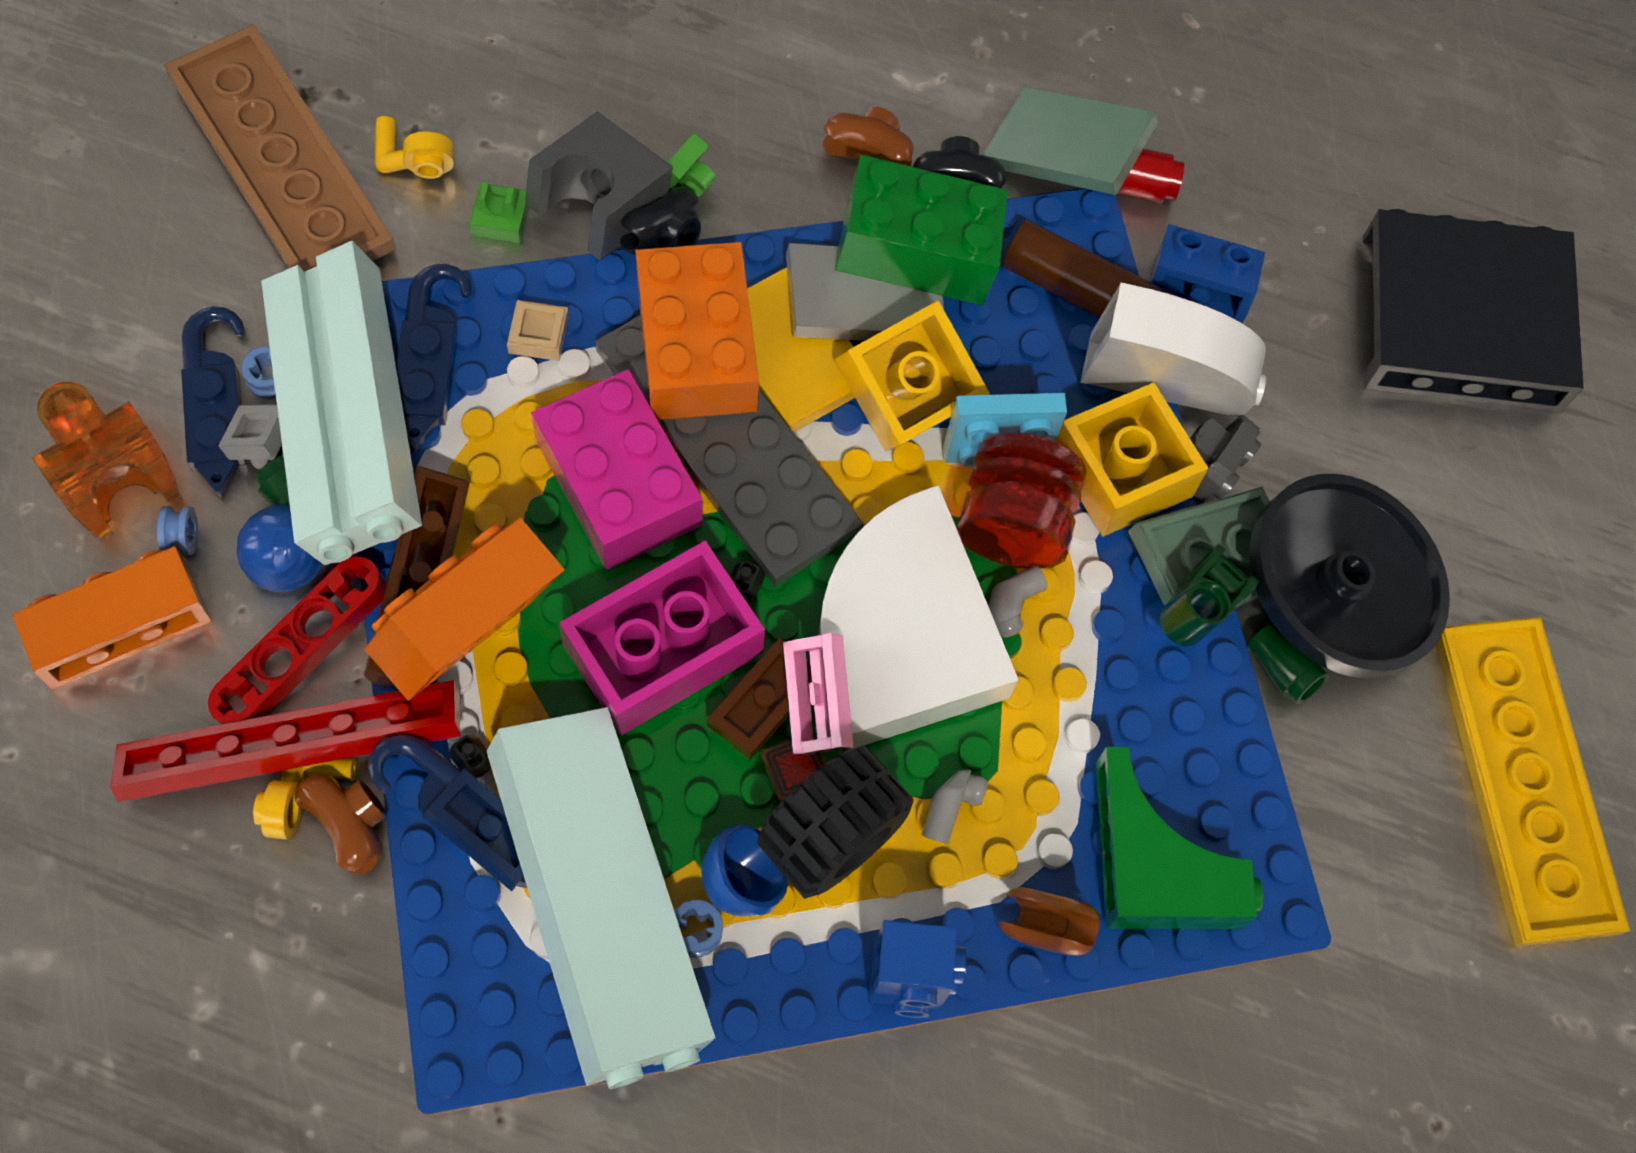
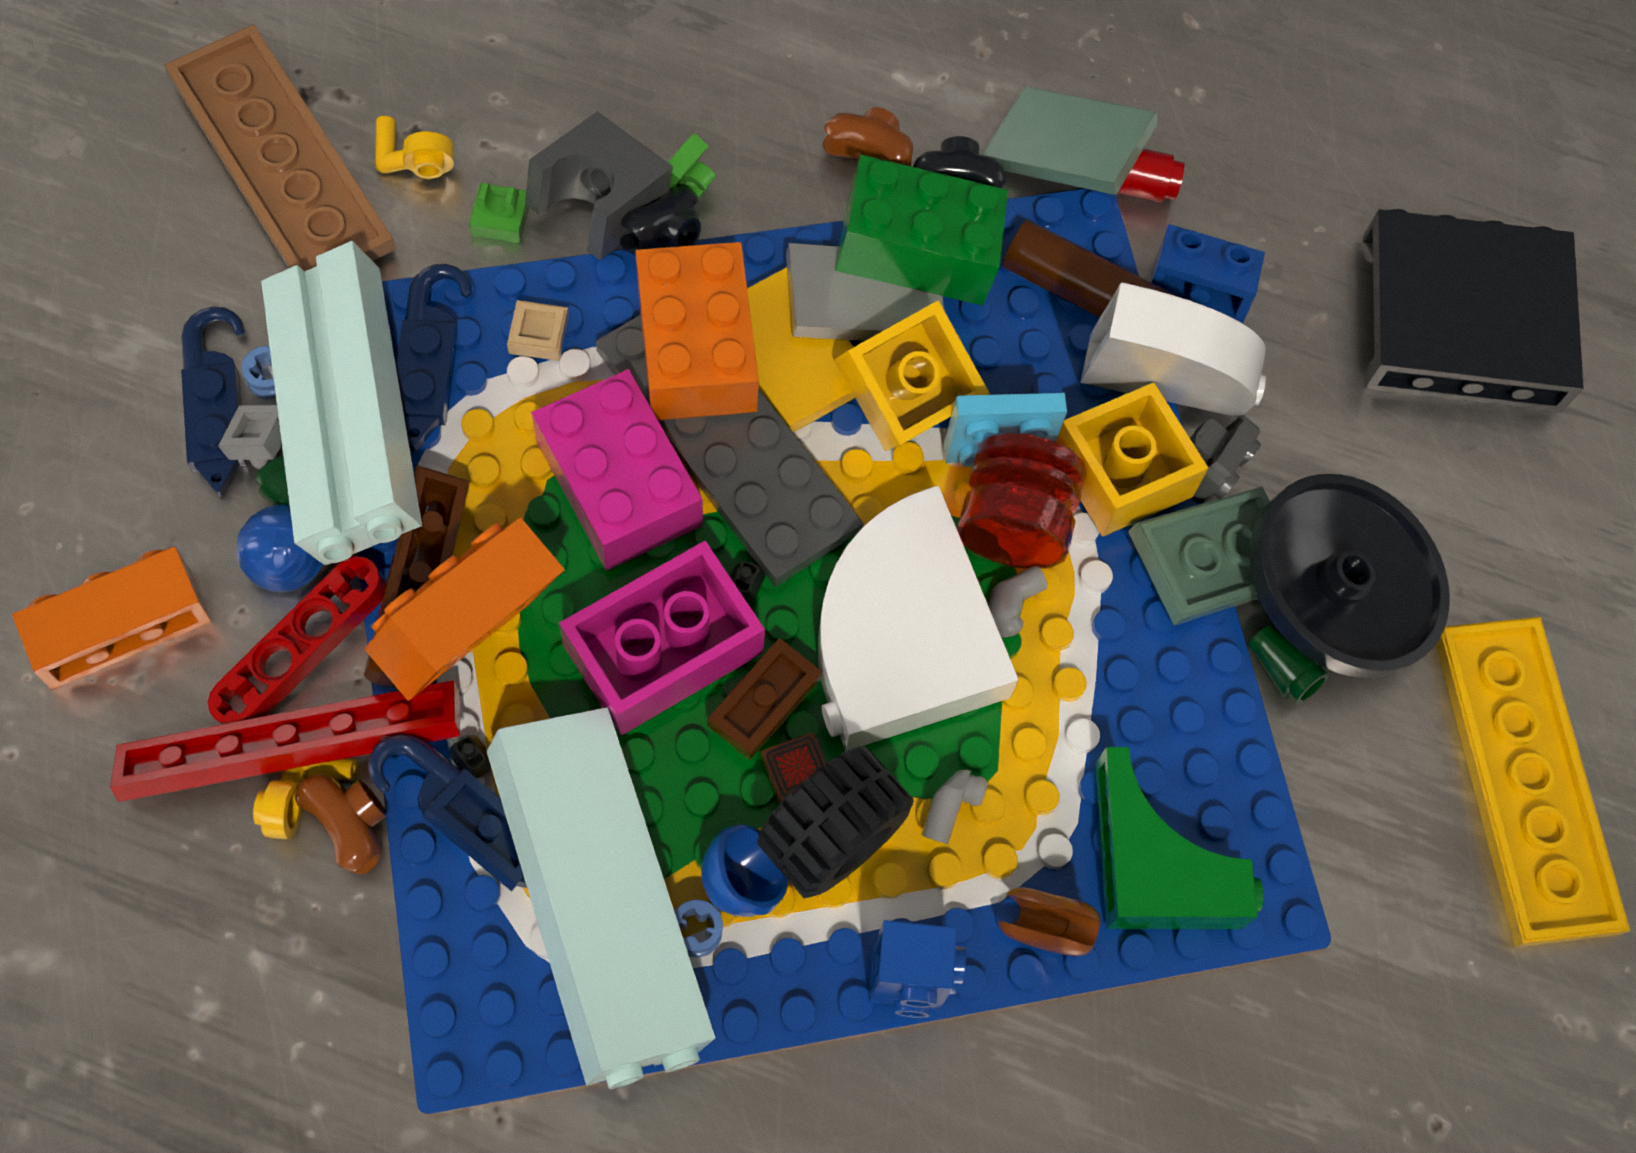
(97, 455): clear orange piece -> none
(177, 529): medium blue bush -> none
(826, 691): bright pink tile -> none
(1205, 599): dark green piece -> none

